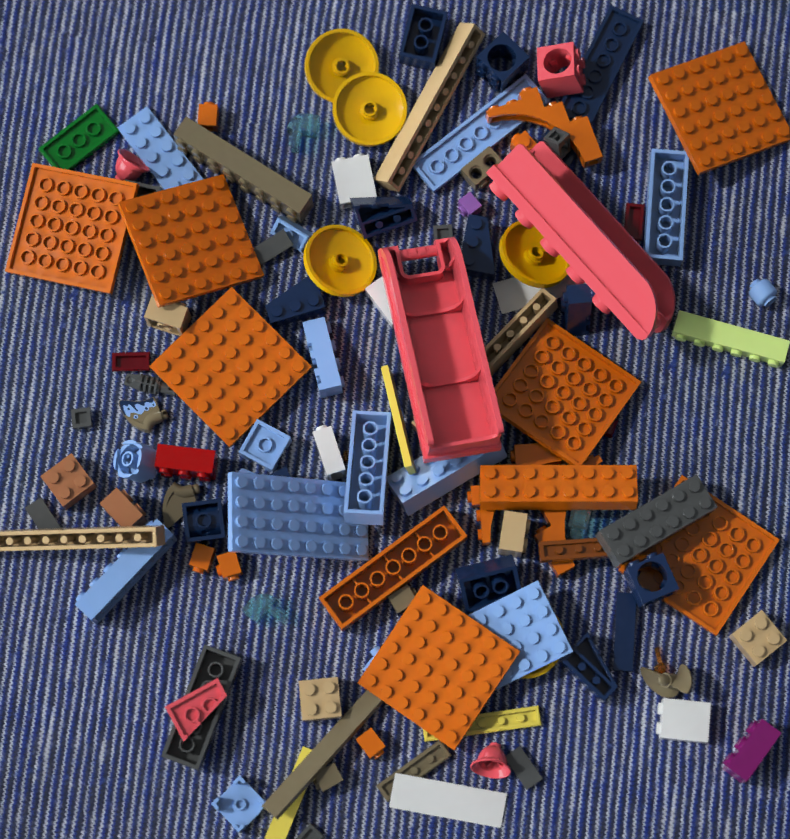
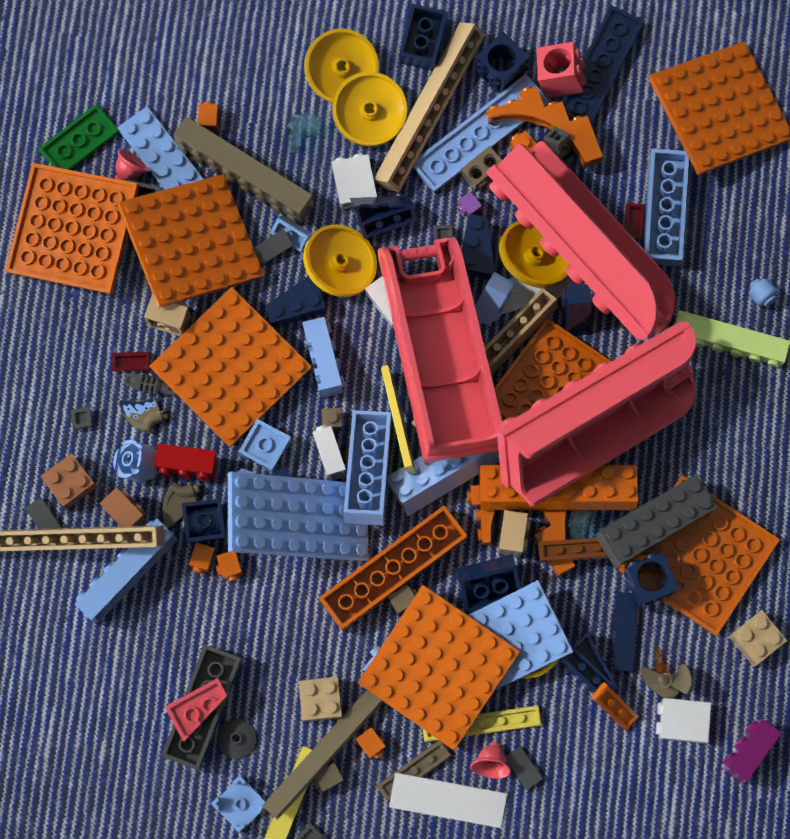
(236, 749): none -> dark grey dish
(261, 605): clear light blue brick -> none
(333, 418): none -> dark tan brick
(493, 299): none -> light blue brick
(598, 416): none -> coral piece
(614, 706): none -> orange tile

